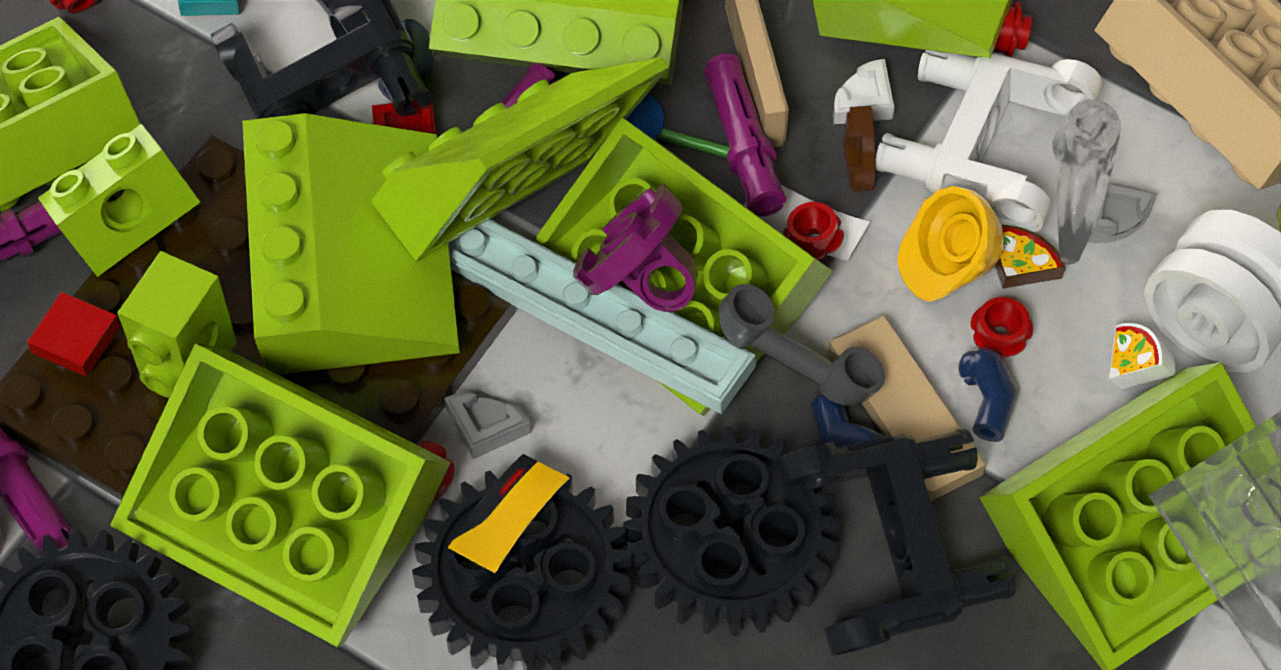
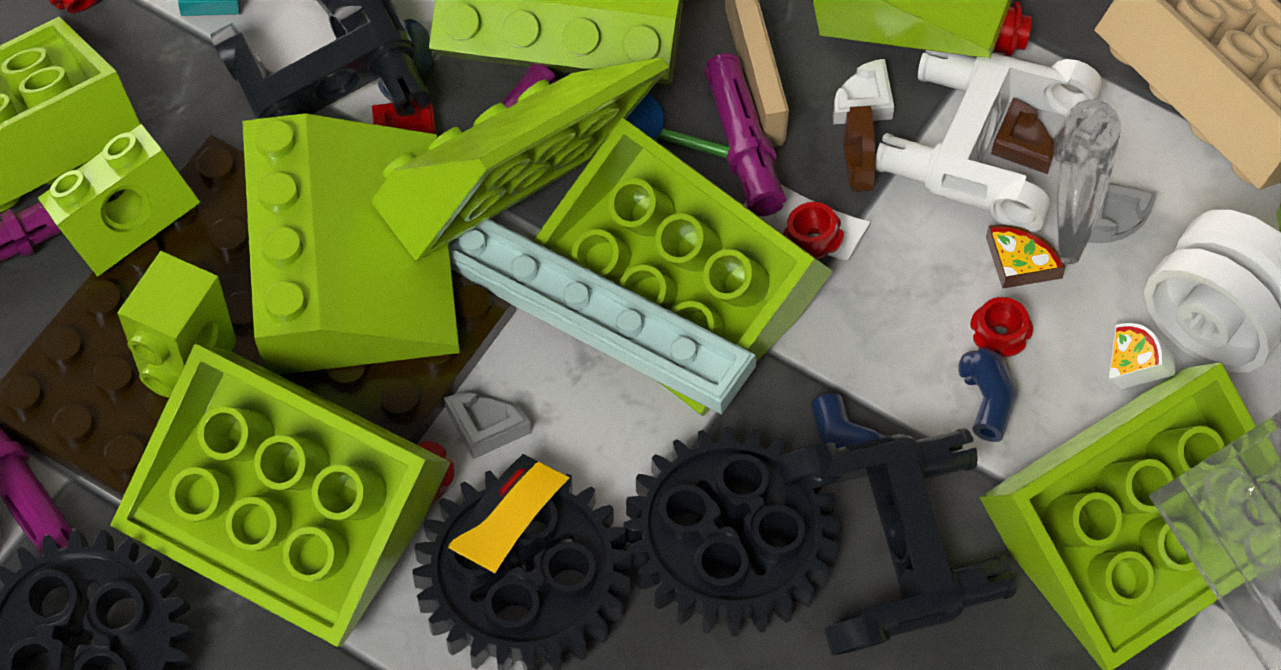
(73, 334): red tile -> none
(635, 247): magenta tile -> none
(746, 321): dark grey bar -> none
(906, 399): tan tile -> none
(949, 243): yellow hat -> none
(1024, 138): none -> reddish brown tile

